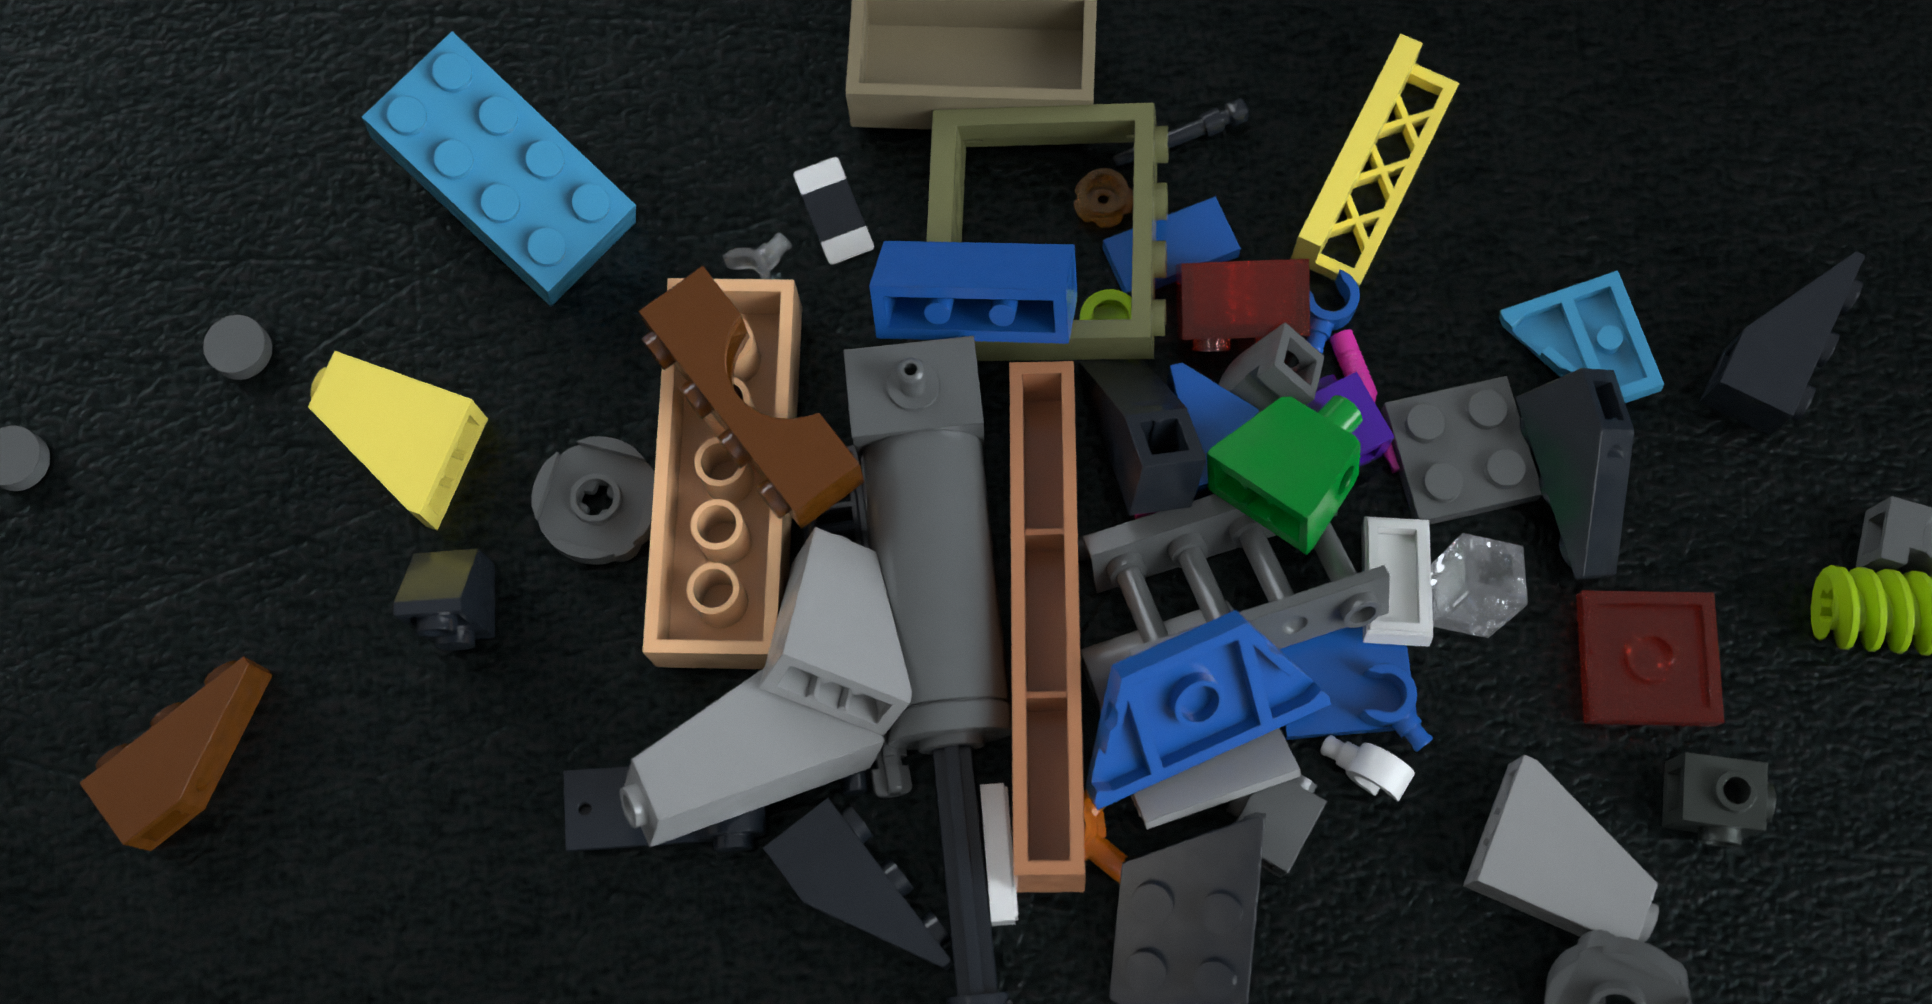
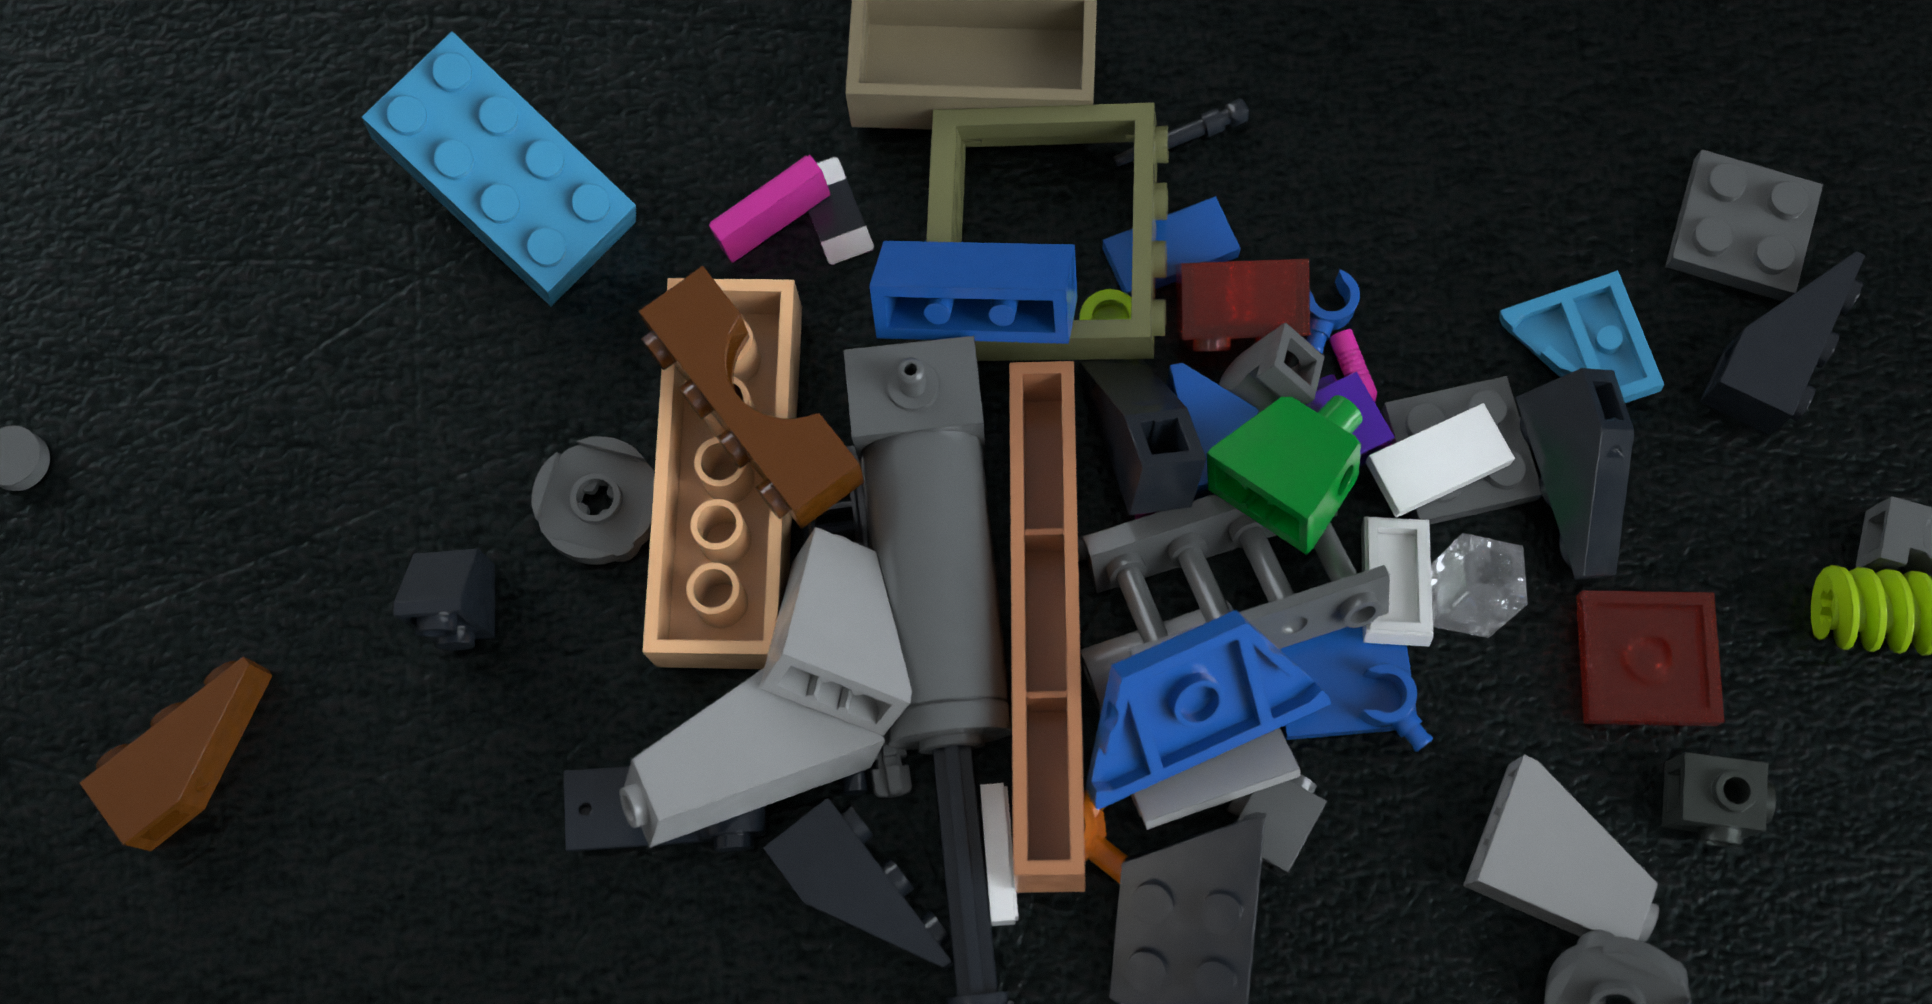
(237, 347): dark grey tile -> none
(401, 430): light yellow slope -> none
(762, 259): clear piece -> none
(770, 208): none -> dark pink tile
(1106, 183): clear orange plate -> none
(1362, 146): light yellow fence -> none
(1370, 766): white piece -> none
(1439, 460): none -> white tile
(1744, 226): none -> dark grey plate

